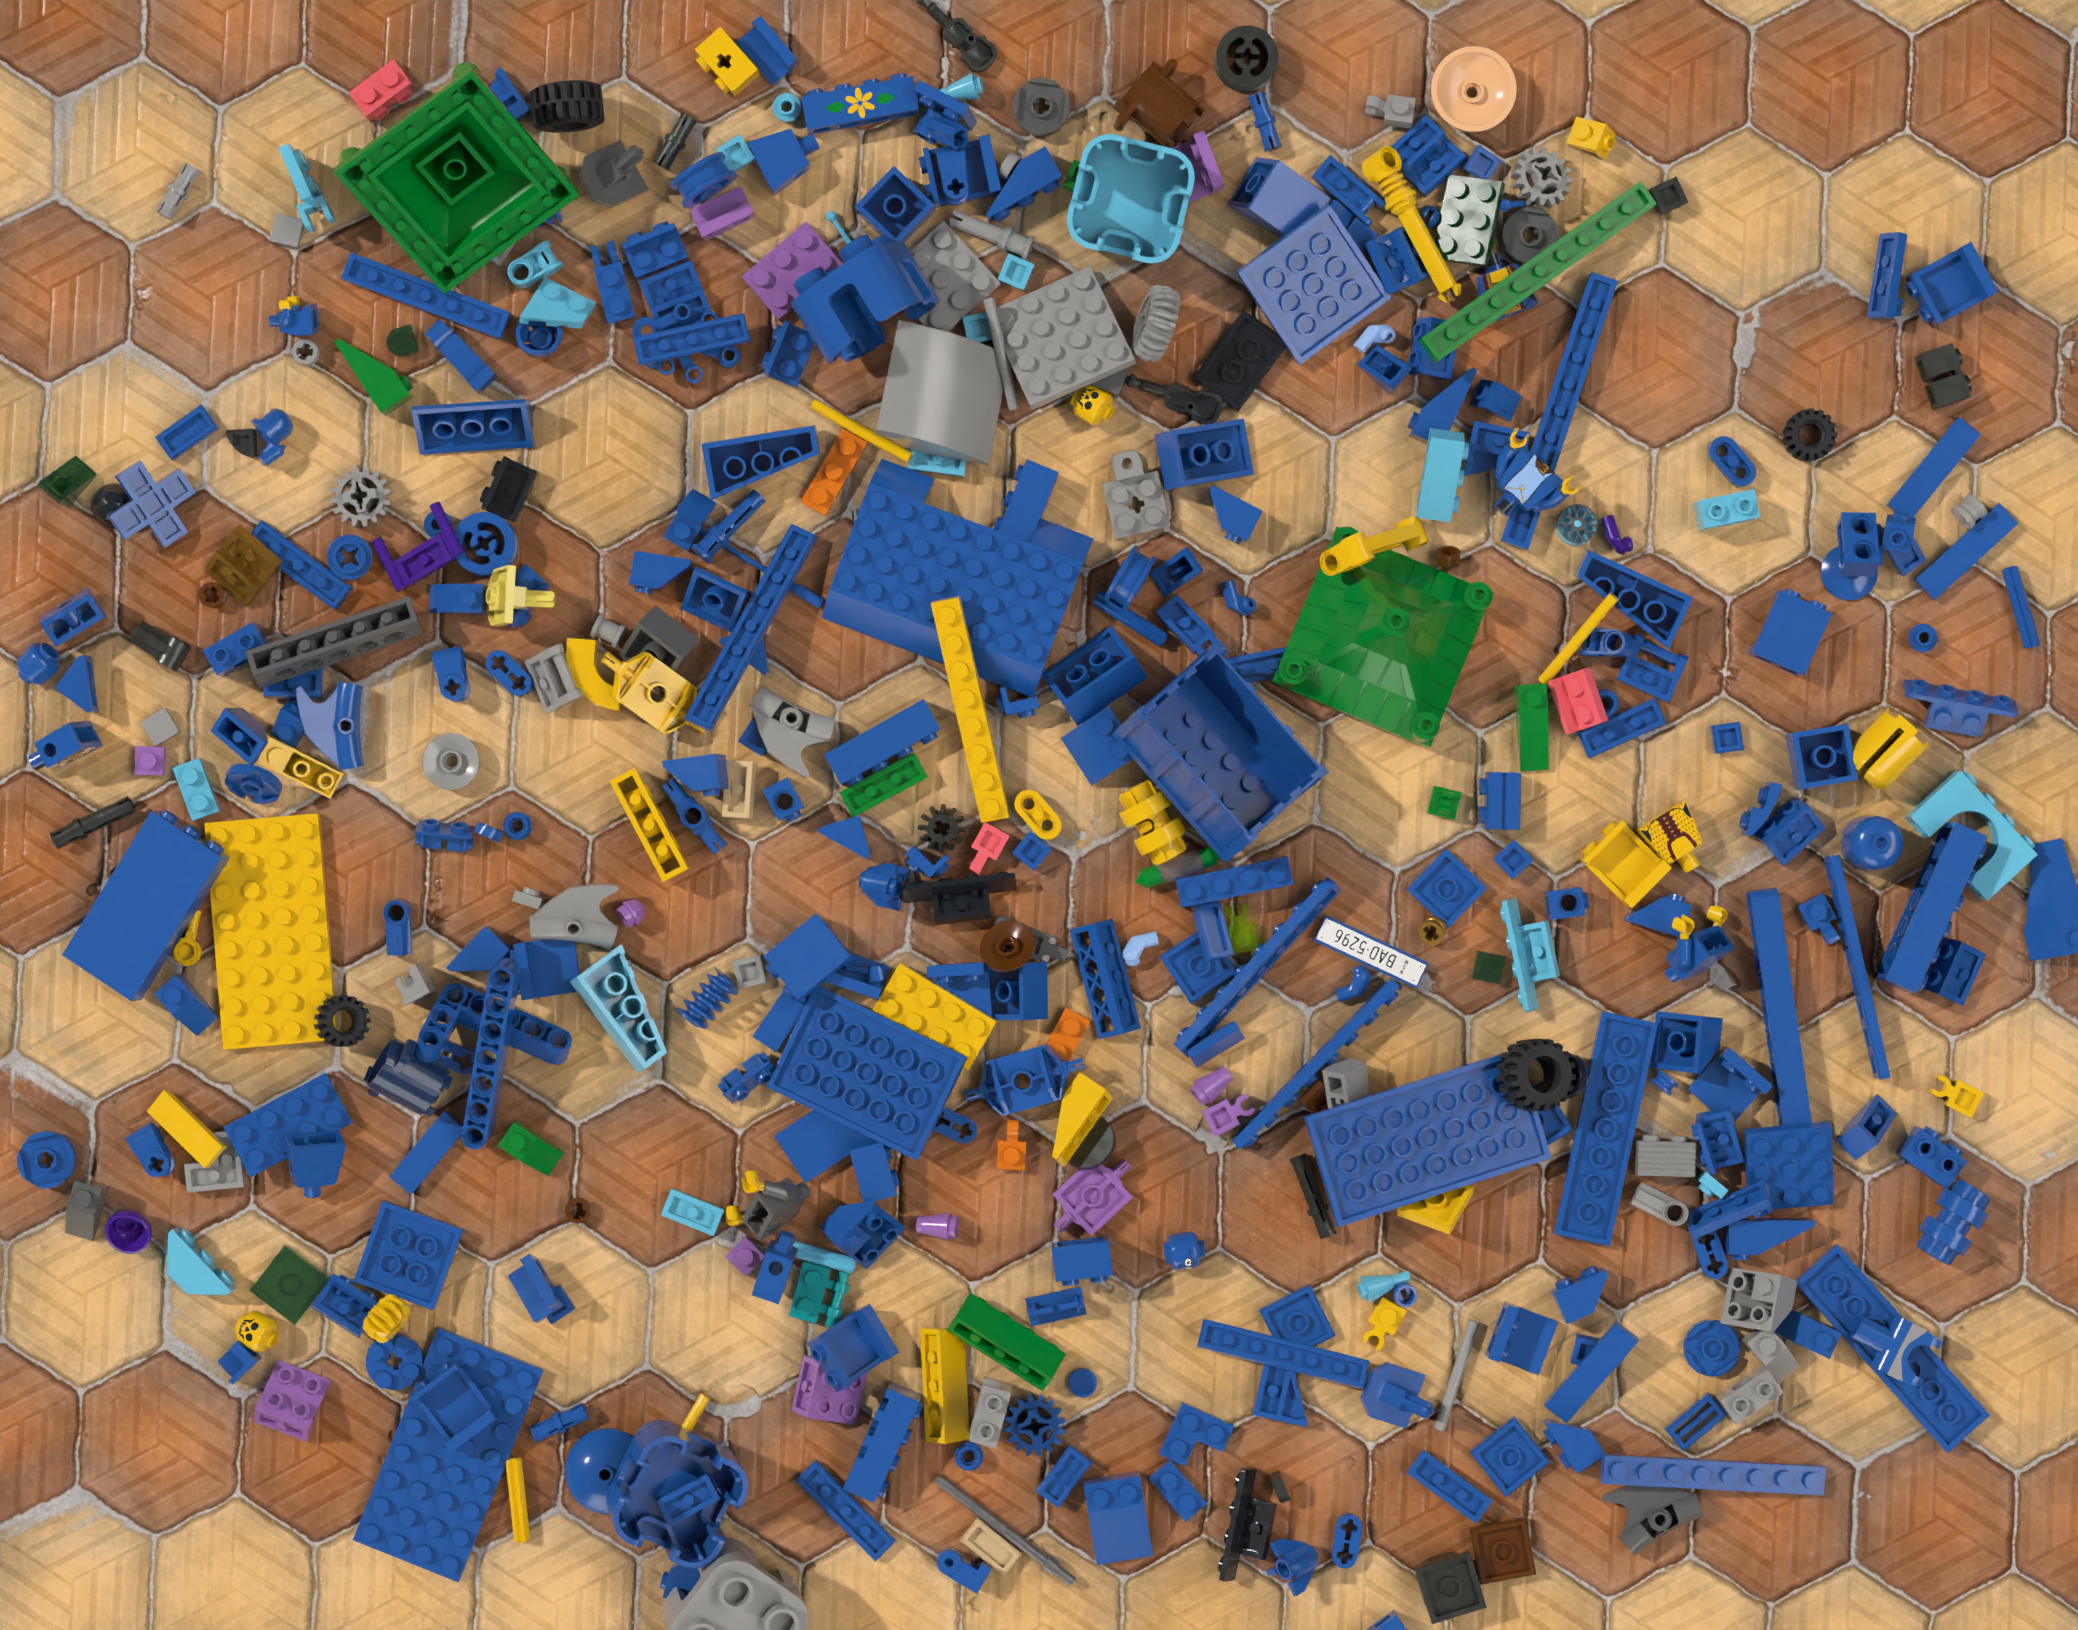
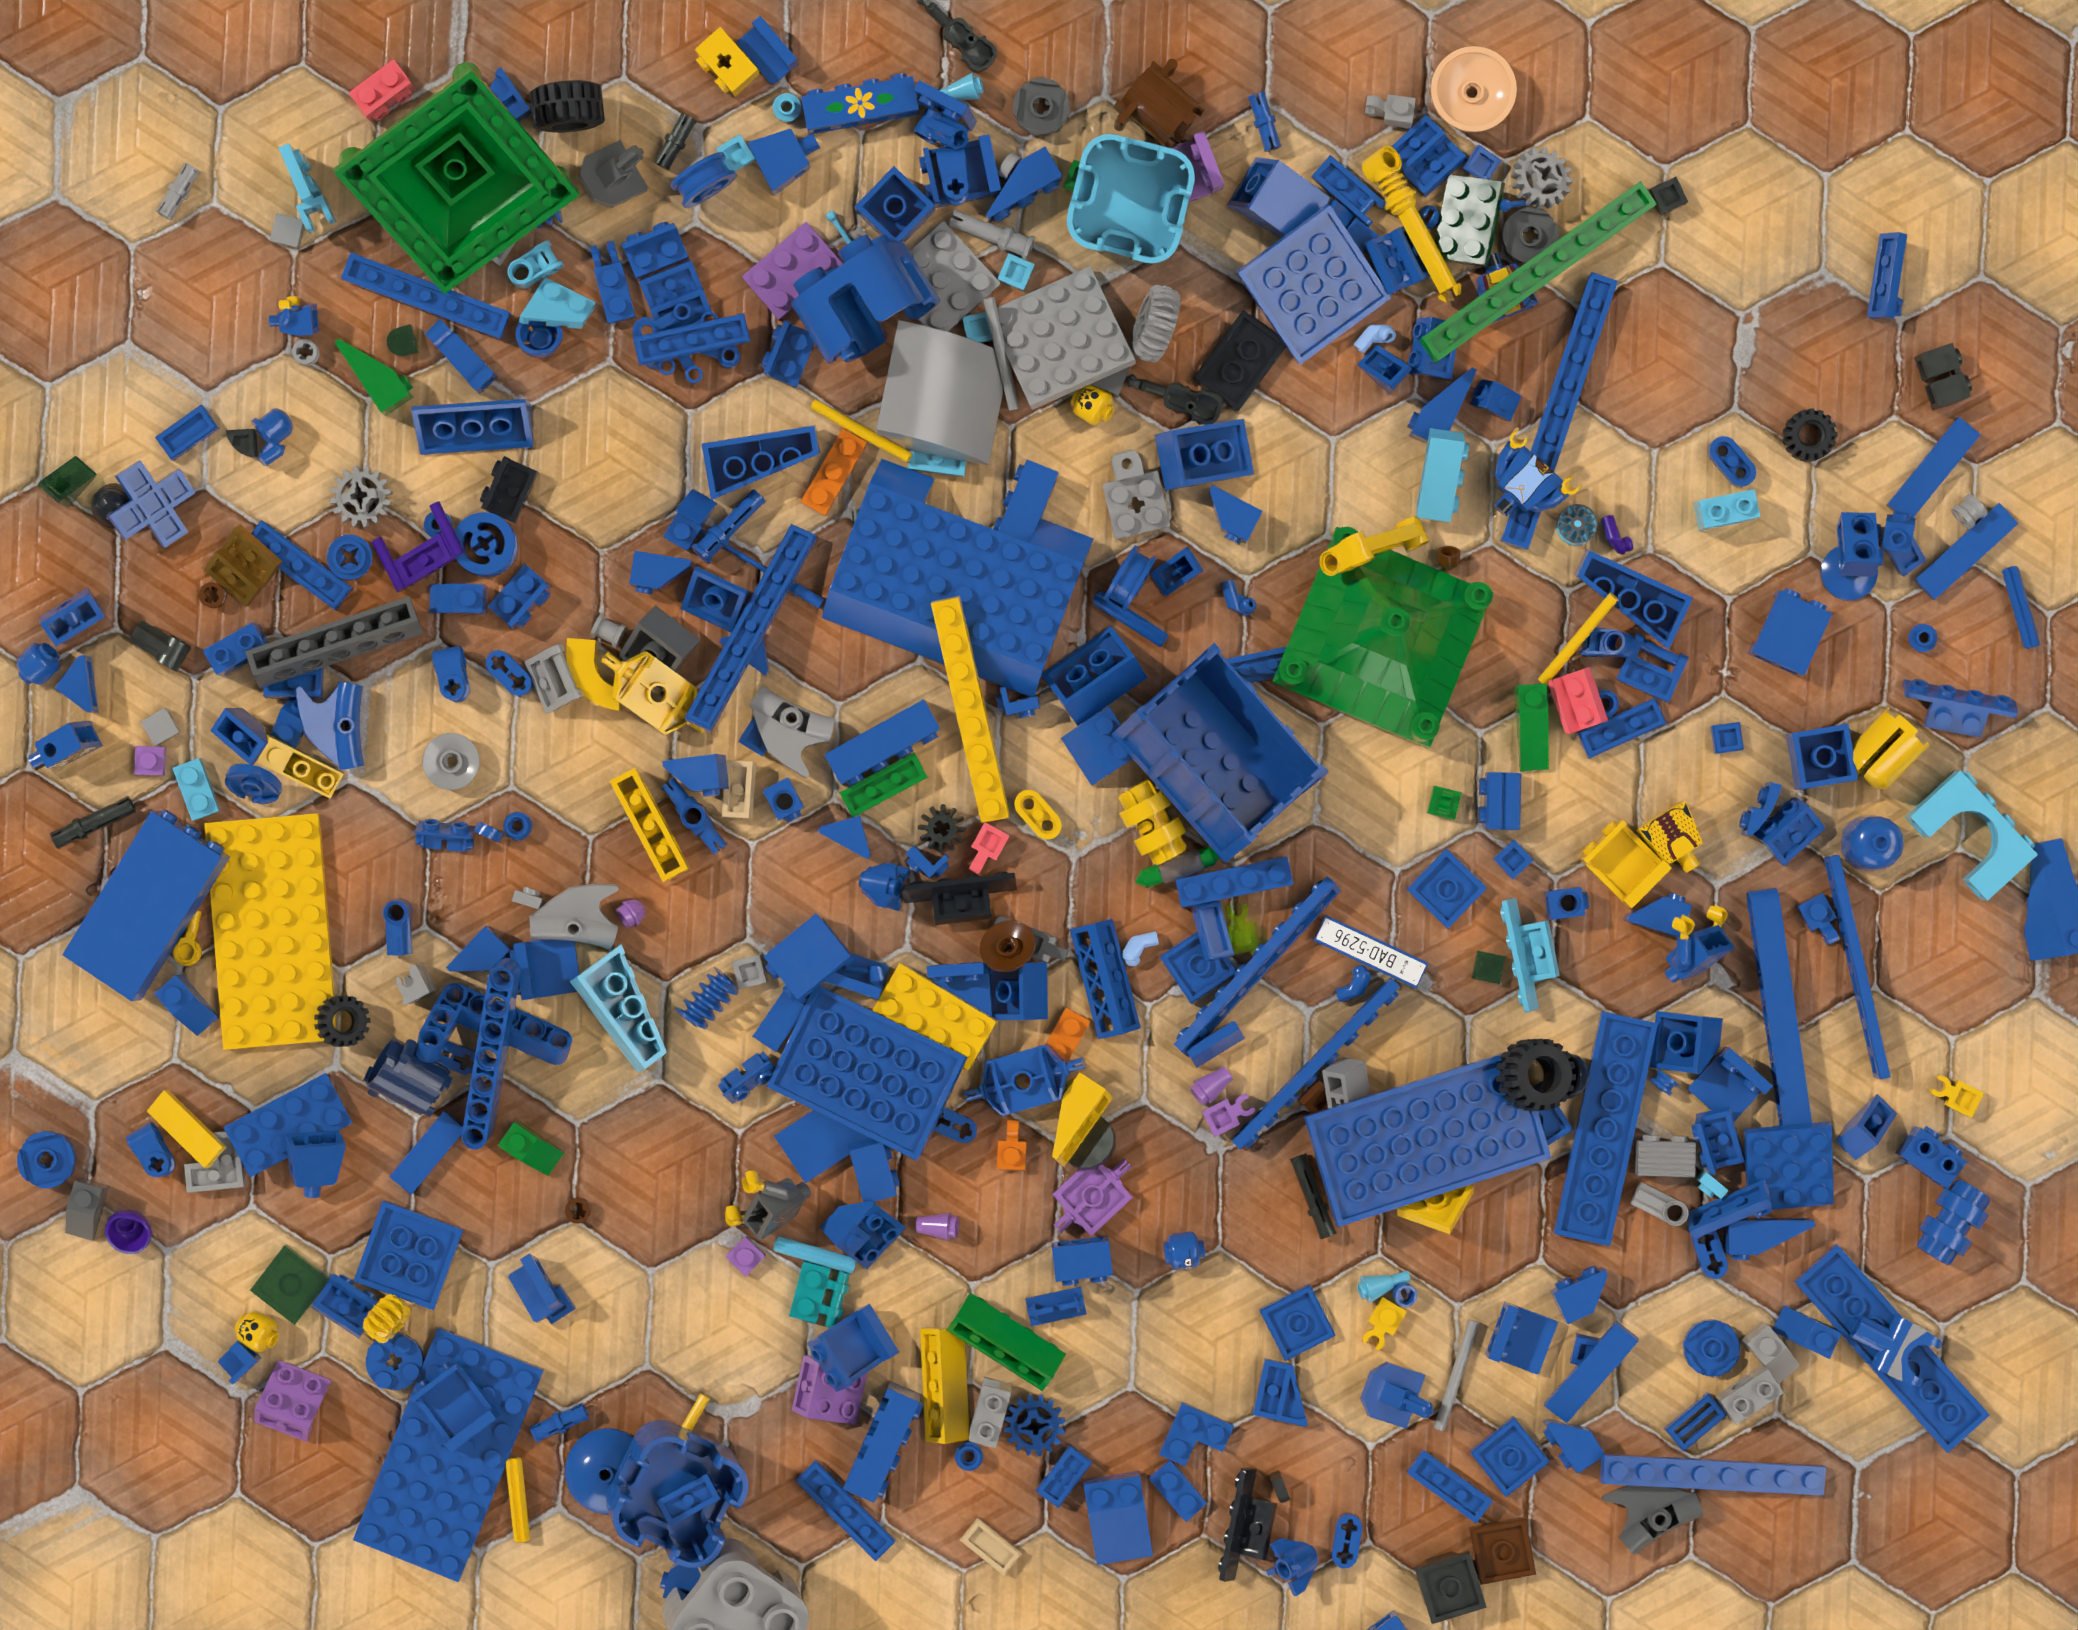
(194, 1268): medium azure slope -> none
(504, 596): light yellow piece -> none
(692, 1211): medium azure plate -> none
(722, 213): medium lavender panel -> none
(776, 1268): blue torso -> none
(962, 1570): blue leg -> none
(1031, 851): blue plate -> none
(1049, 1564): flat silver bar -> none
(1082, 1382): blue piece -> none
(1188, 626): blue hinge -> none
(1246, 36): pearl dark grey wheel -> none
(1283, 1354): blue tile -> none
(1425, 927): pearl gold bush -> none
(1485, 446): blue wing -> none
(1591, 137): yellow bracket -> none
(1757, 1299): light grey slope -> none
(1931, 907): blue brick -> none
(1950, 285): blue panel -> none
(1954, 970): blue bracket -> none

